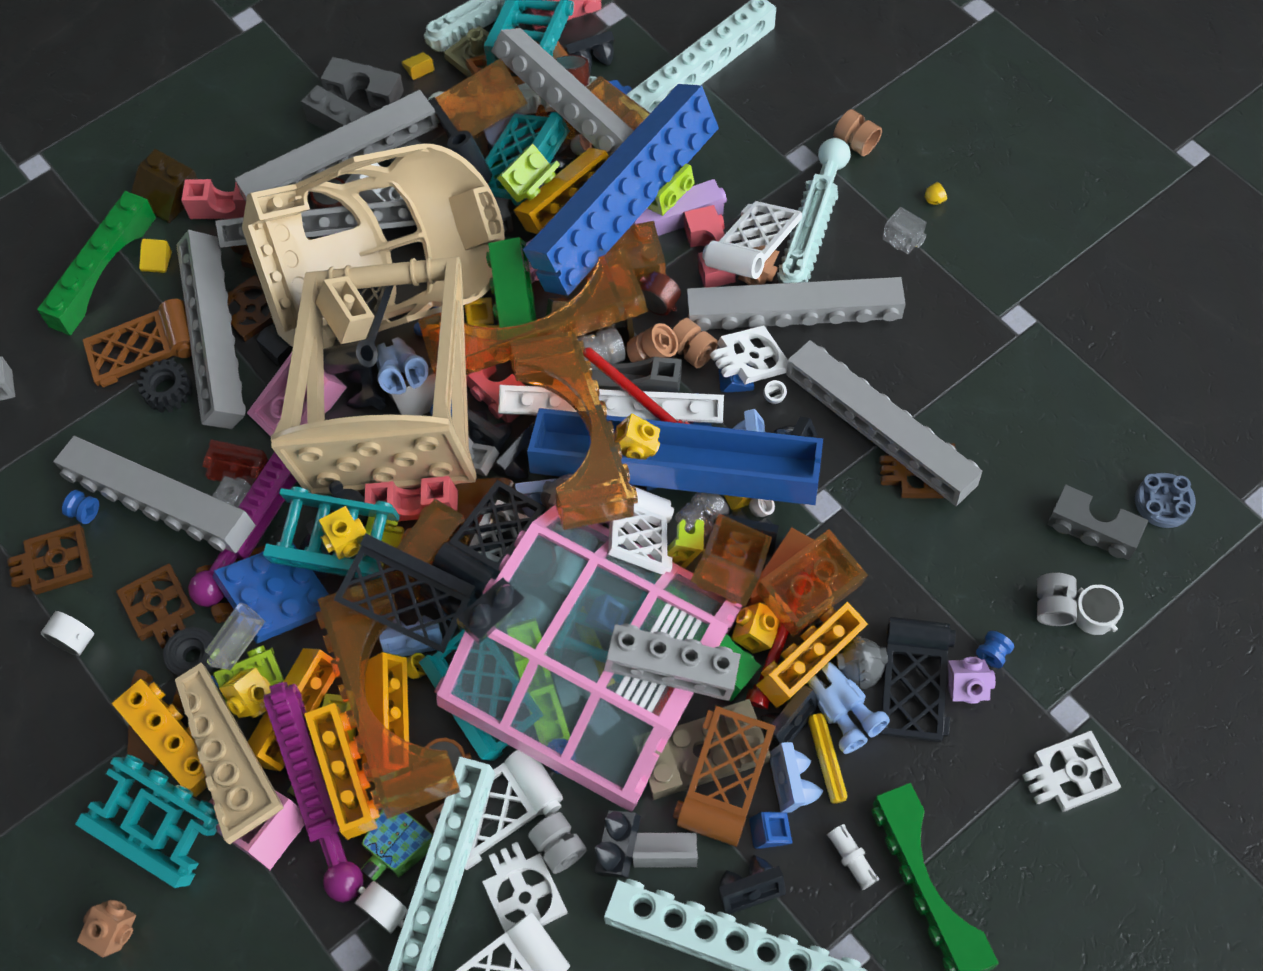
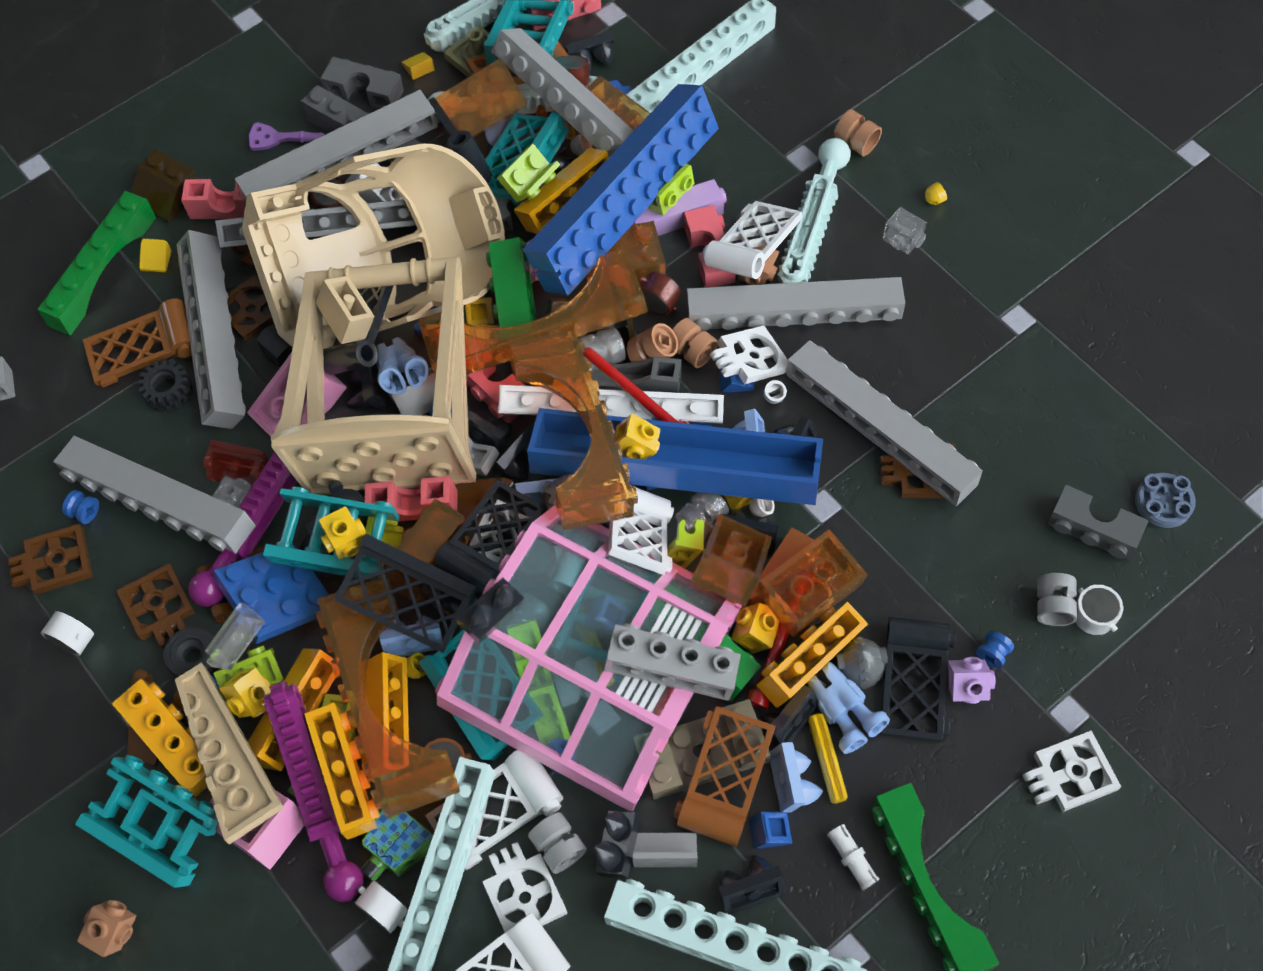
(276, 137): none -> medium lavender piece

